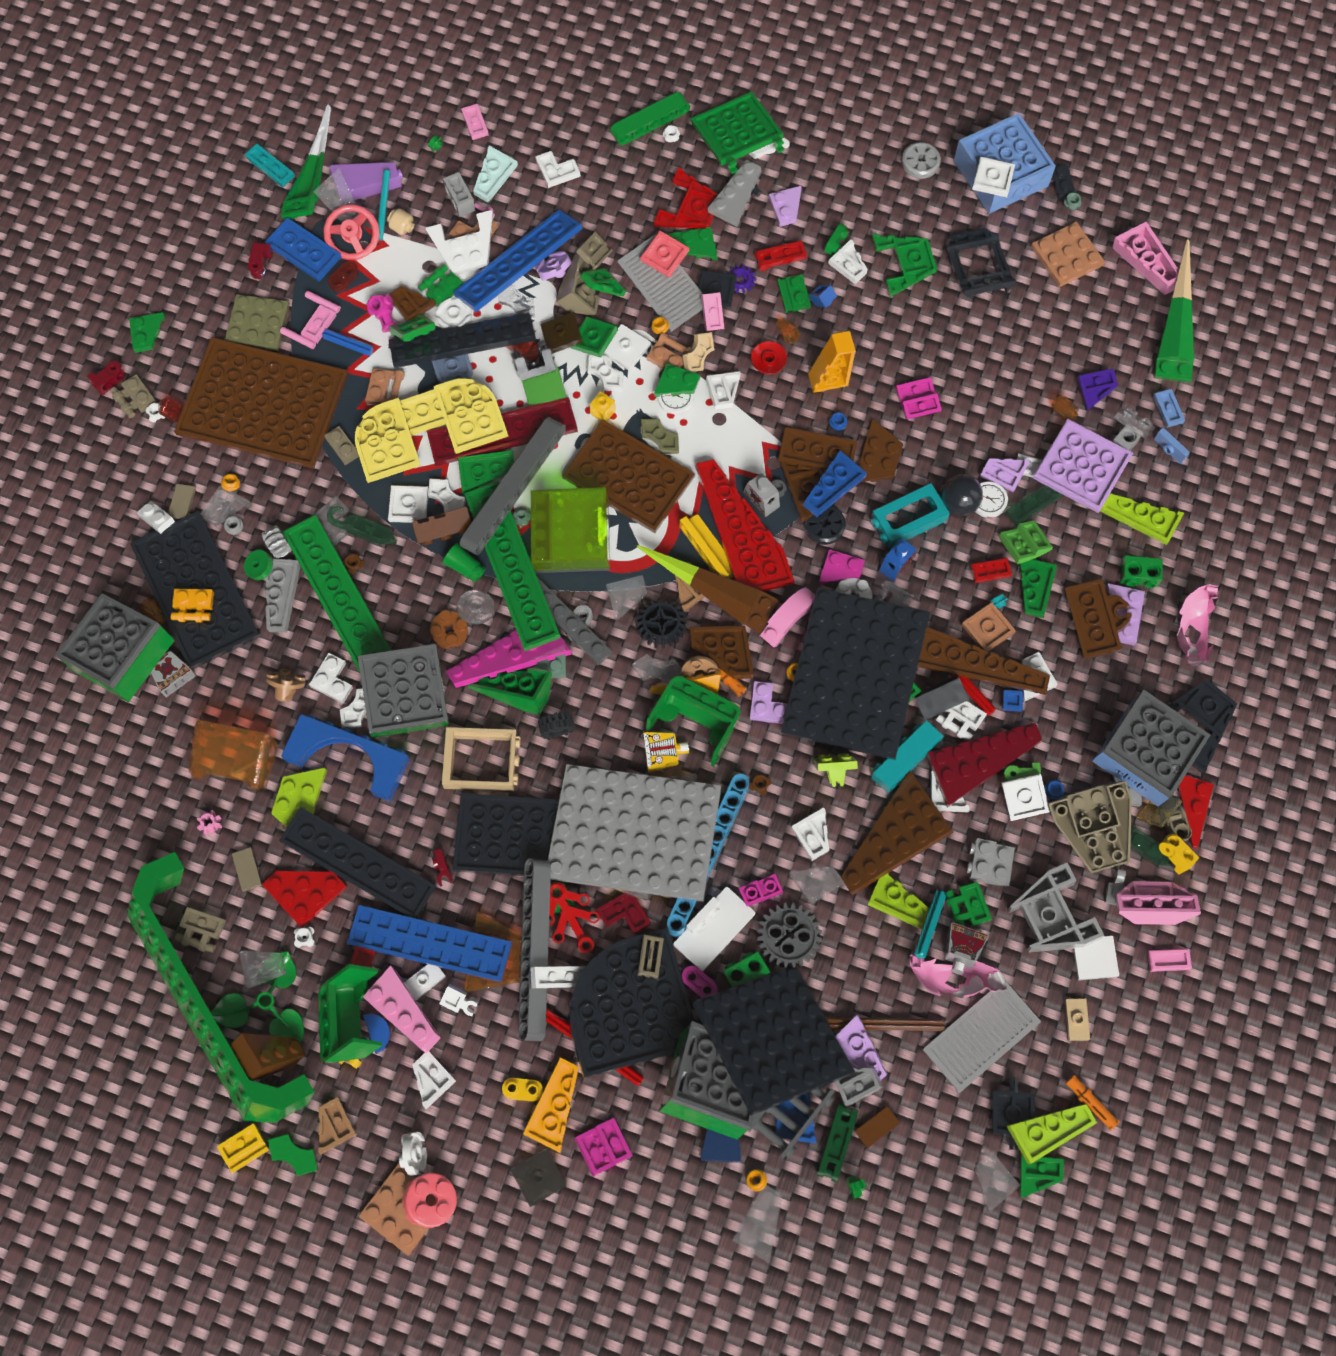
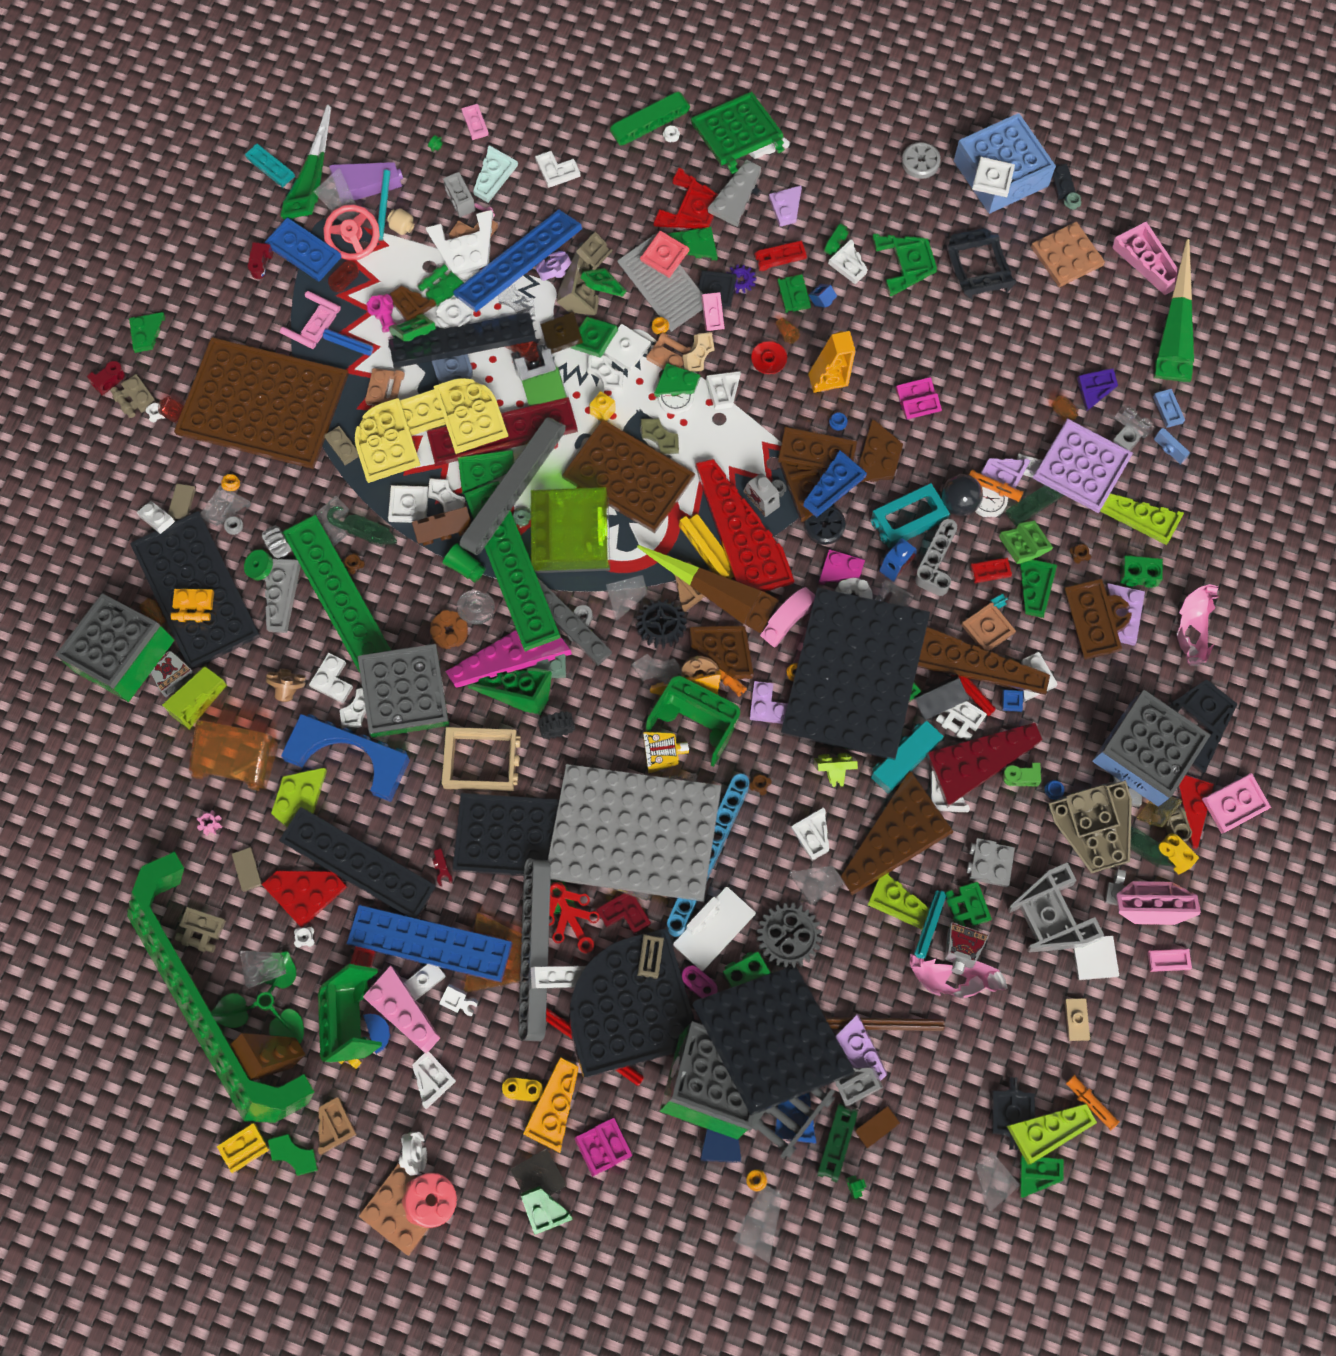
(194, 697): none -> lime wedge
(257, 322): olive plate -> none
(543, 1210): none -> wing
(761, 890): dark pink slope -> none
(937, 554): none -> light grey beam
(981, 1036): light grey window -> none
(1015, 493): none -> orange pin
(1025, 796): white tile -> none
(1085, 553): none -> reddish brown plate
(1236, 803): none -> bright pink tile

